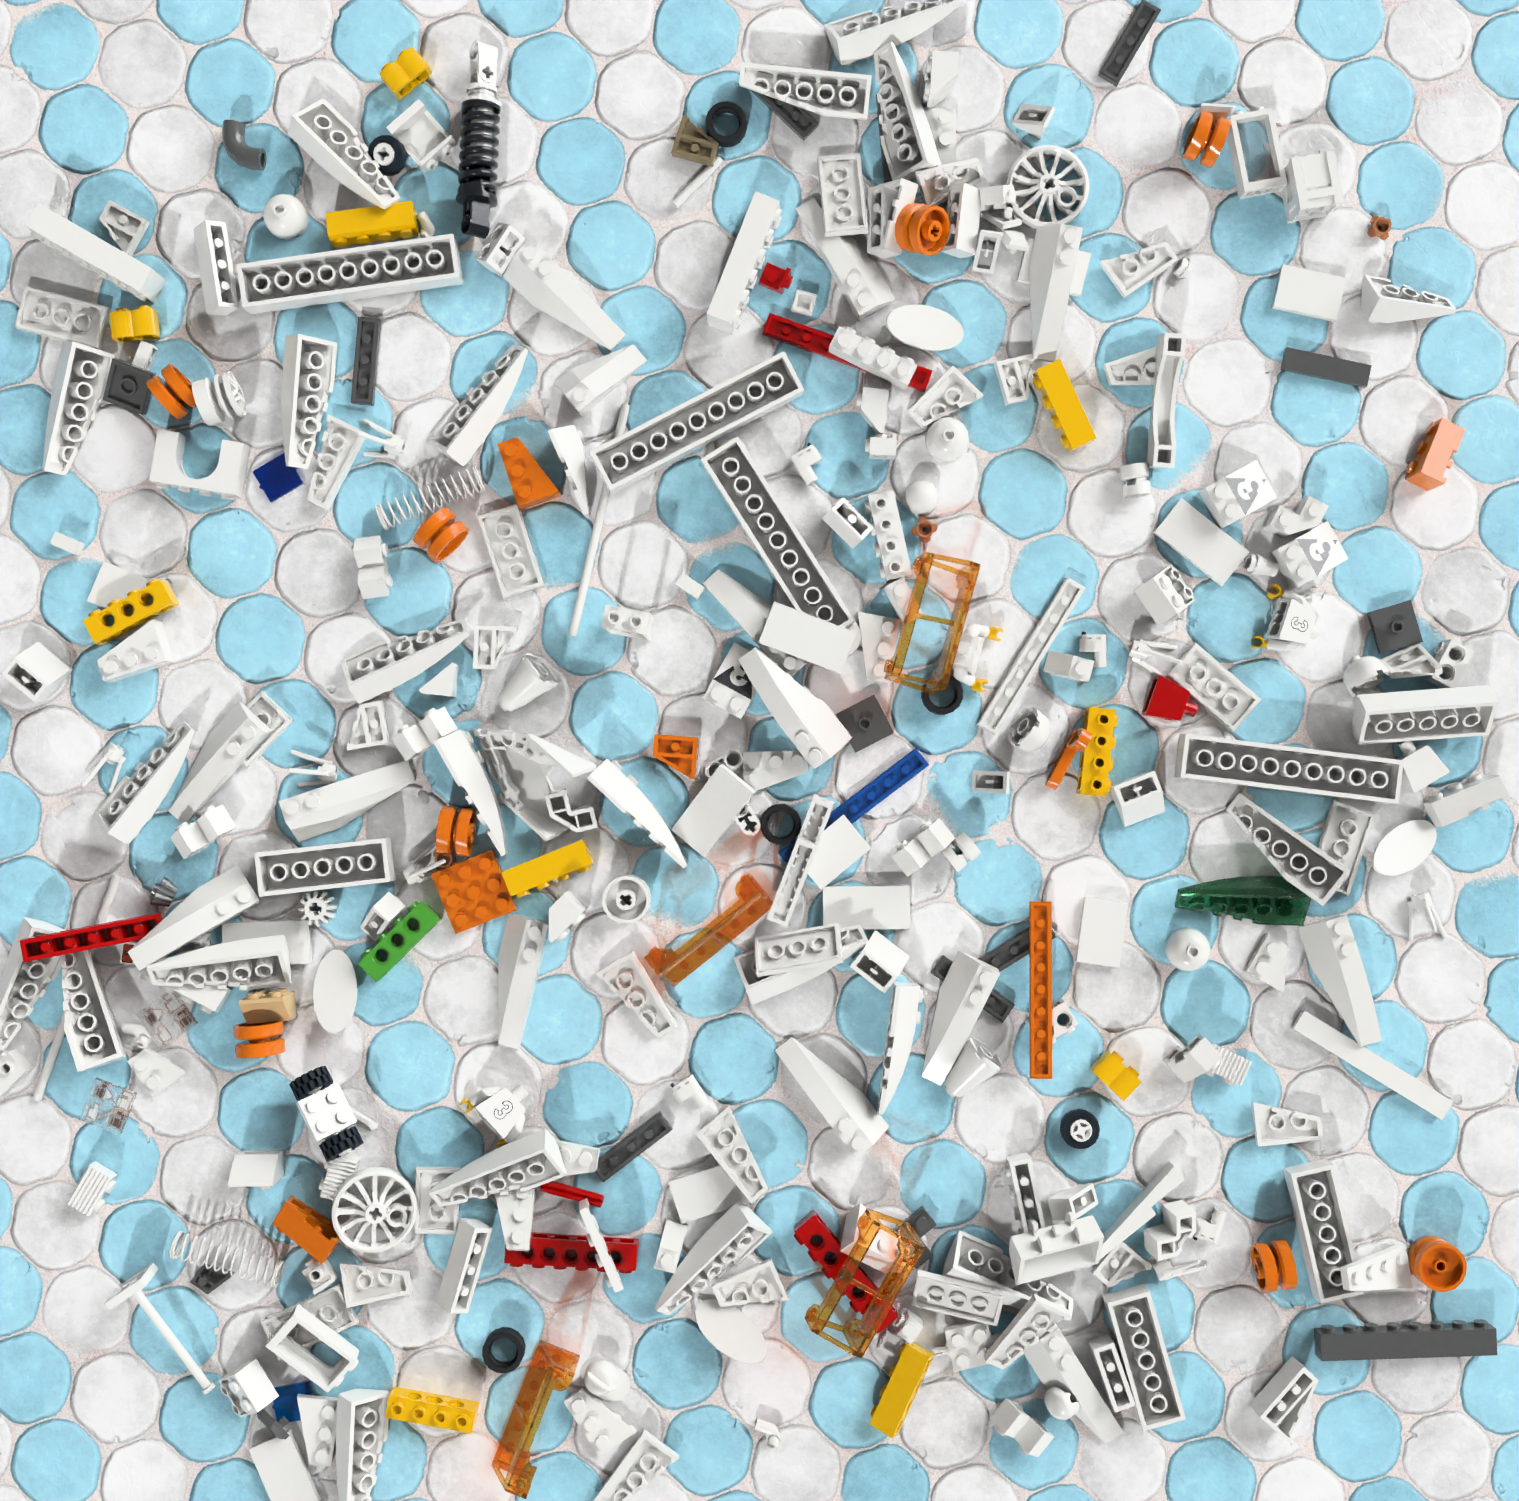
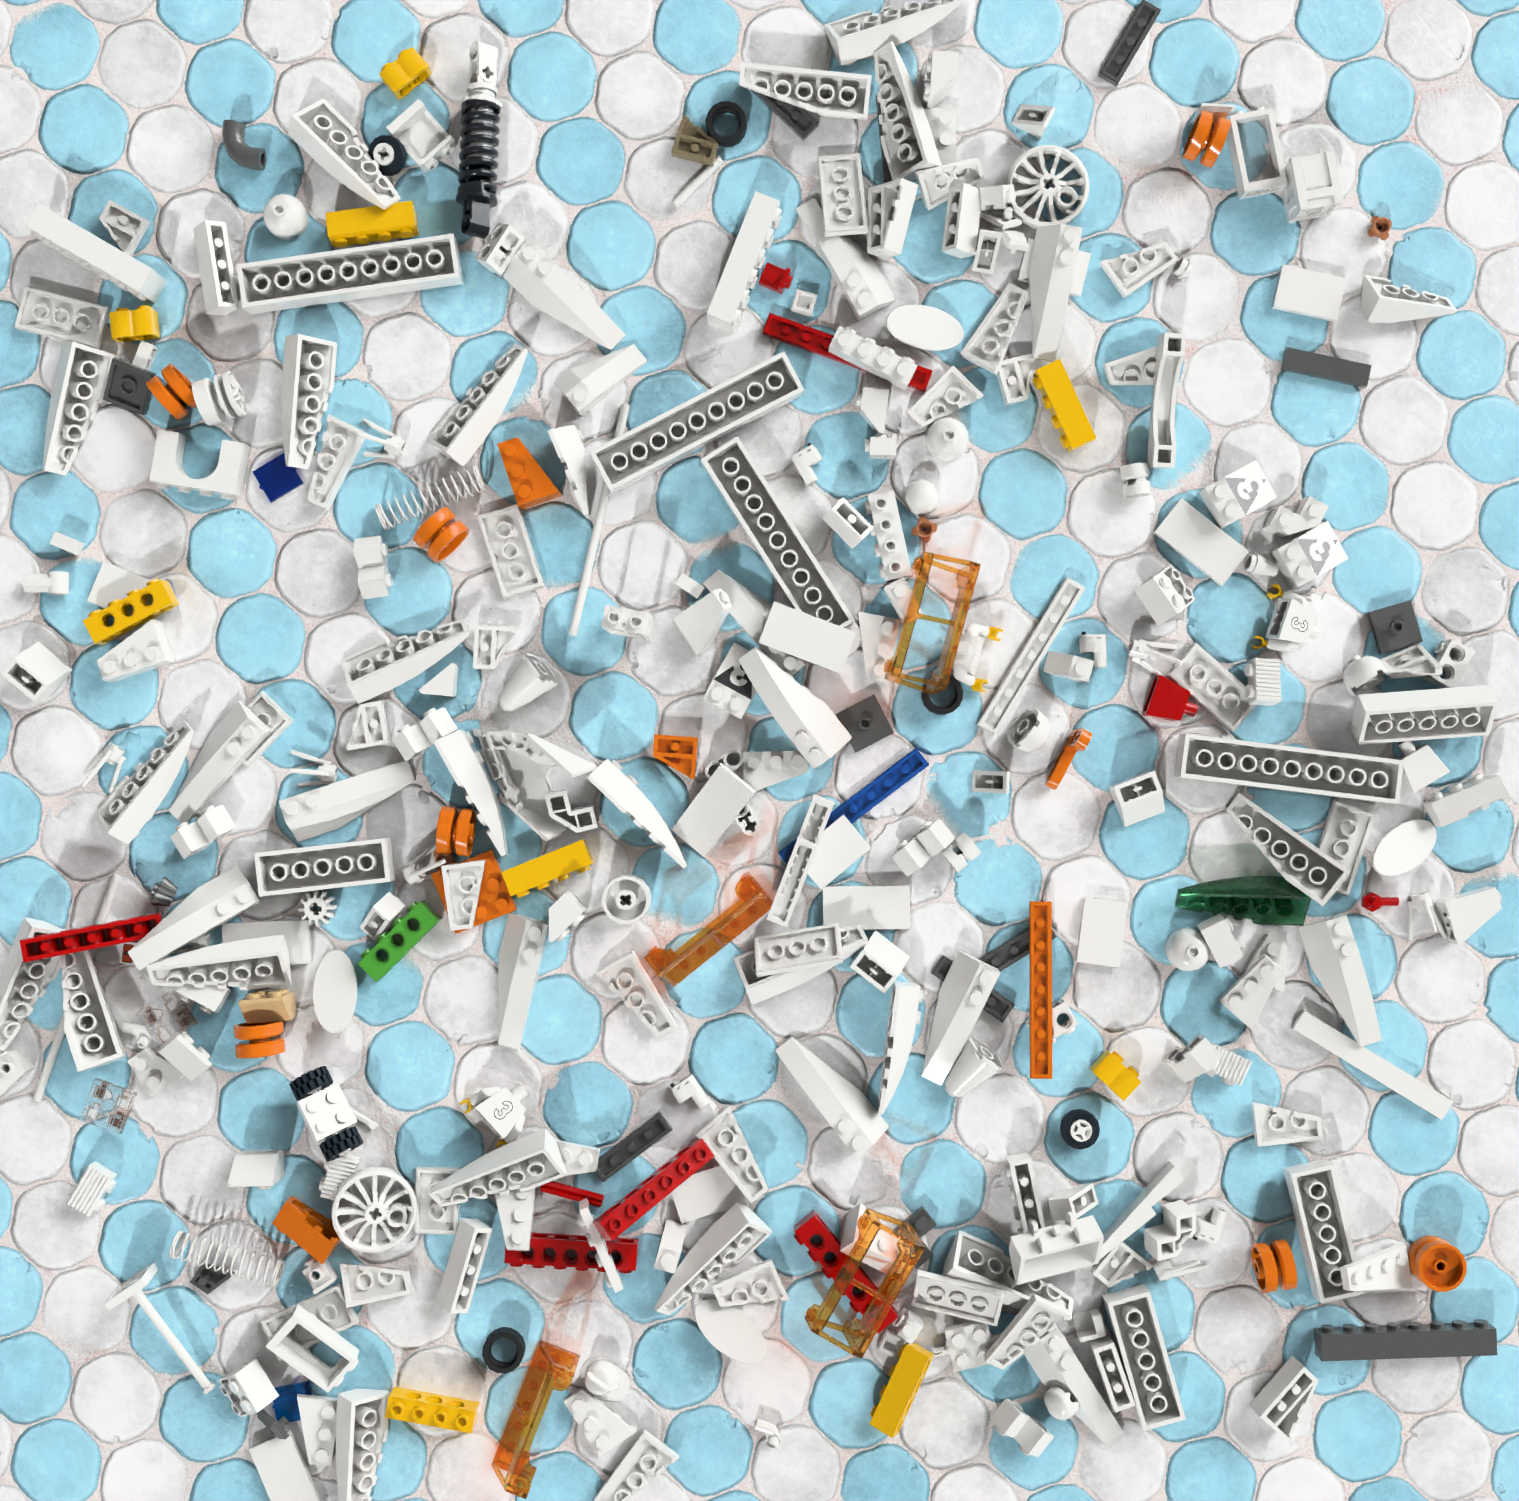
(52, 583): none -> white piece
(185, 1056): none -> white slope
(366, 361): dark grey tile -> none
(428, 228): white arm -> none
(462, 891): none -> white wing
(653, 1189): none -> red brick
(704, 619): none -> white slope
(796, 824): black tyre -> none
(922, 229): orange wheel -> none
(995, 332): none -> white wing
(1088, 1325): none -> white panel
(1096, 759): yellow brick -> none
(1221, 940): none -> white brick
(1251, 991): none -> white wing
(1263, 681): none -> white brick
(1373, 902): none -> red piece
(1435, 454): wedge -> none
(1468, 912): none -> white slope

